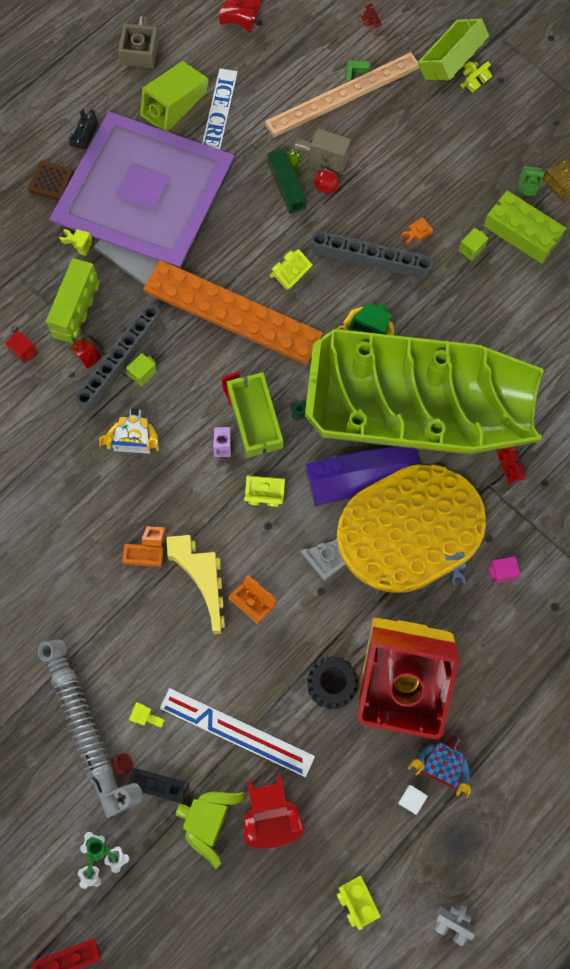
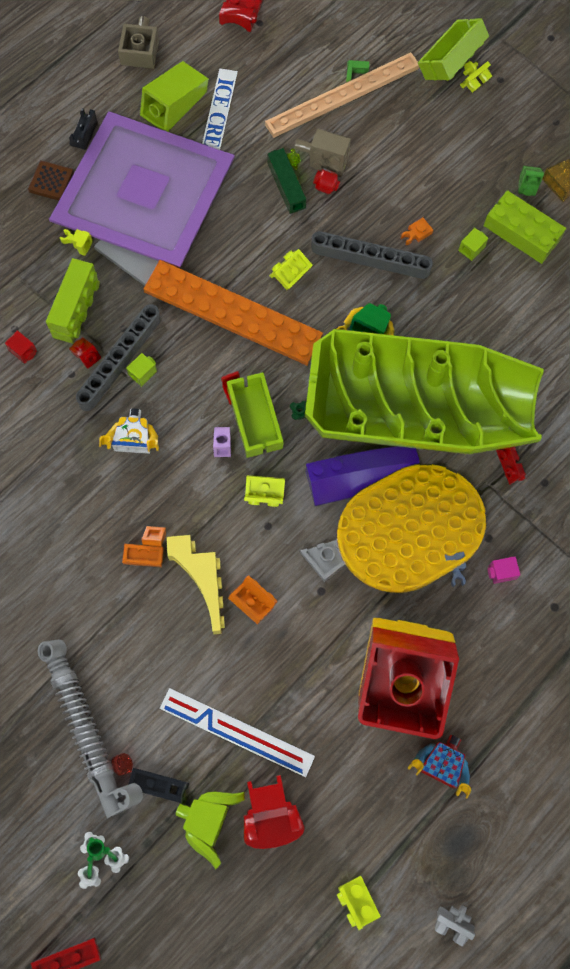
(141, 715): neon yellow piece -> none
(338, 665): black tyre -> none
(370, 17): clear red tile -> none
(412, 799): white slope -> none

